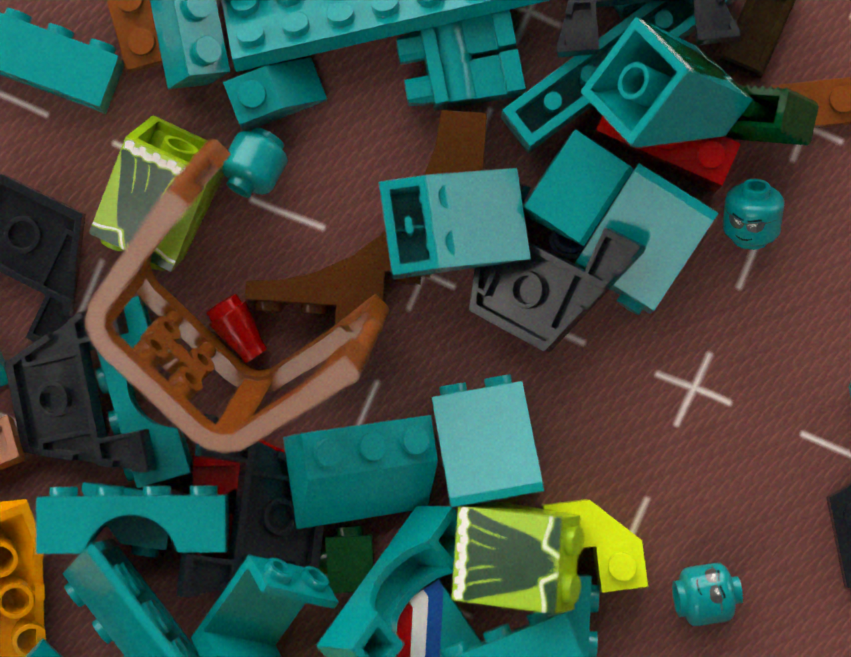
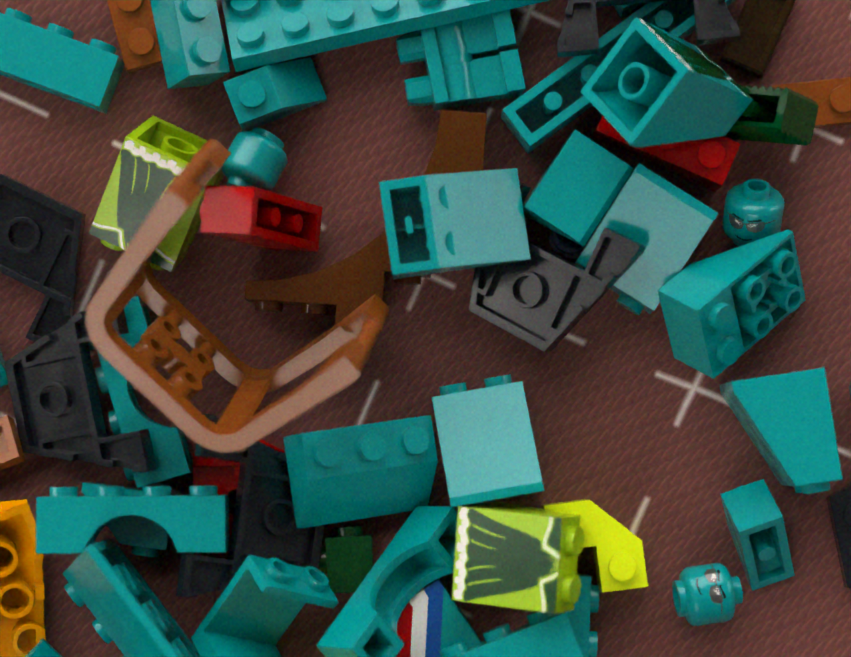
(237, 327): red cone -> none
(260, 218): none -> red brick
(731, 301): none -> teal slope
(758, 534): none -> teal slope
(790, 426): none -> teal slope

